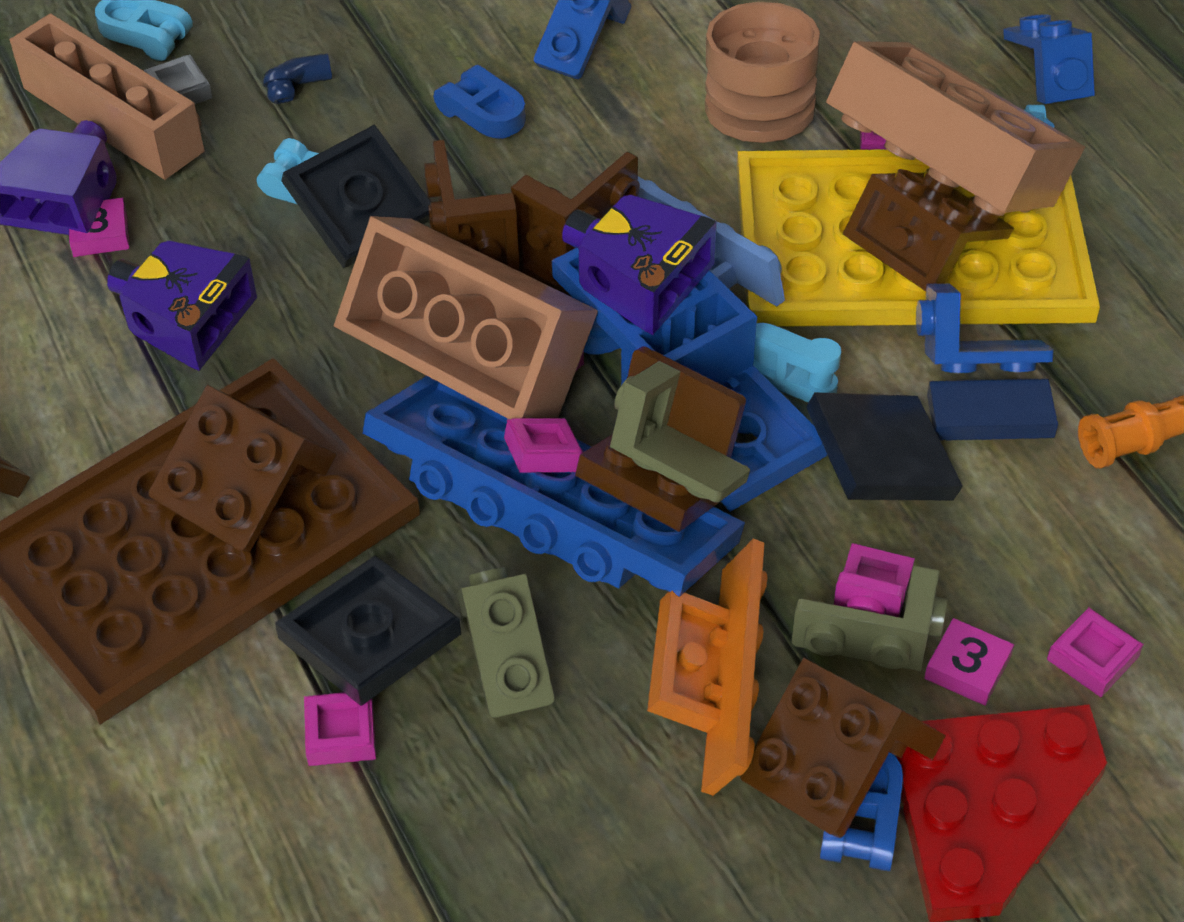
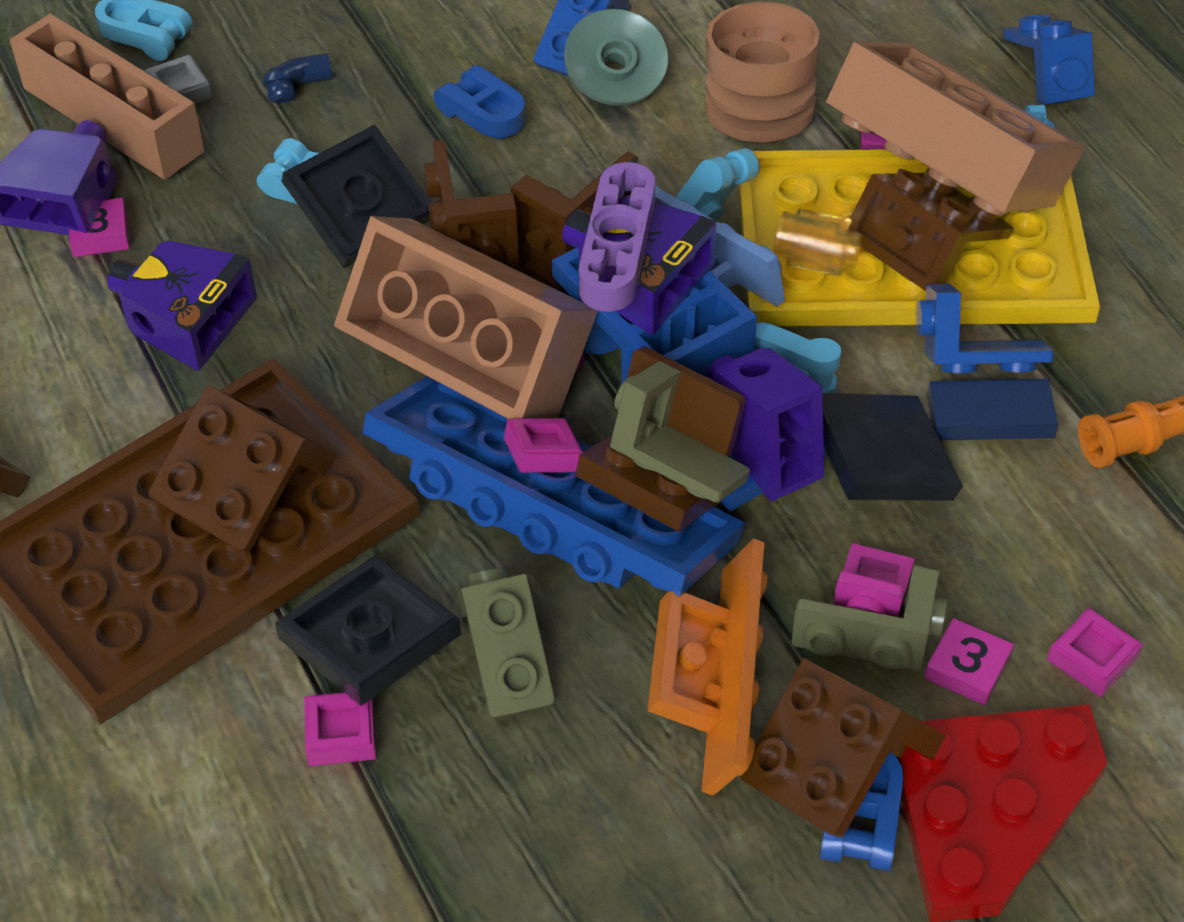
(619, 38): none -> sand green dish
(625, 255): none -> medium lavender beam
(716, 180): none -> medium azure plate
(780, 421): none -> dark purple torso
(817, 241): none -> clear yellow brick

